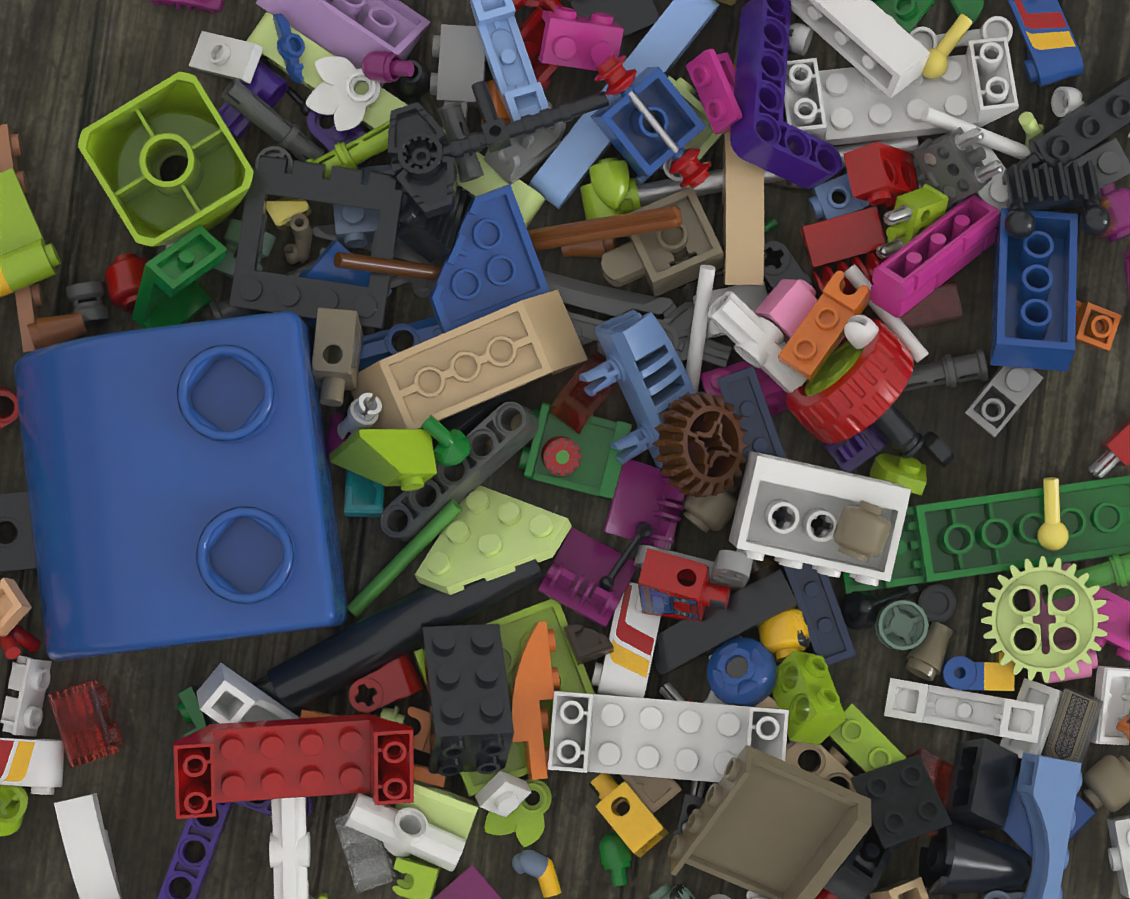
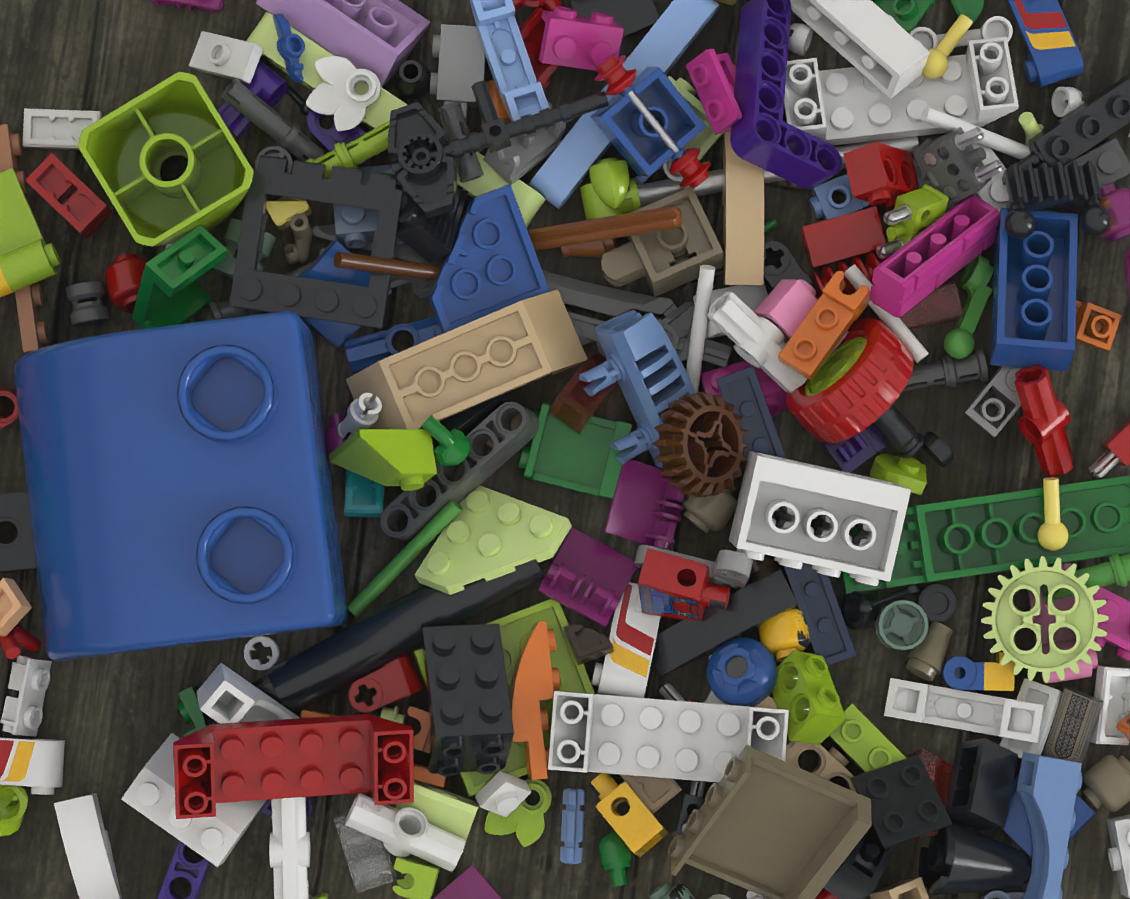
(55, 127): none -> white plate
(56, 329): dark orange cone -> none
(69, 195): none -> red brick
(85, 722): clear red brick -> none
(210, 837): none -> white slope
(256, 663): none -> white bush
(336, 353): dark tan torso -> none
(385, 66): magenta cylinder -> none
(539, 867): arm -> none
(561, 455): red tile -> none
(572, 826): none -> medium blue axle
(643, 530): black hinge -> none
(860, 331): white hinge -> none
(862, 531): dark tan head -> none
(976, 275): none -> bright green piece
(1044, 420): none -> red piece

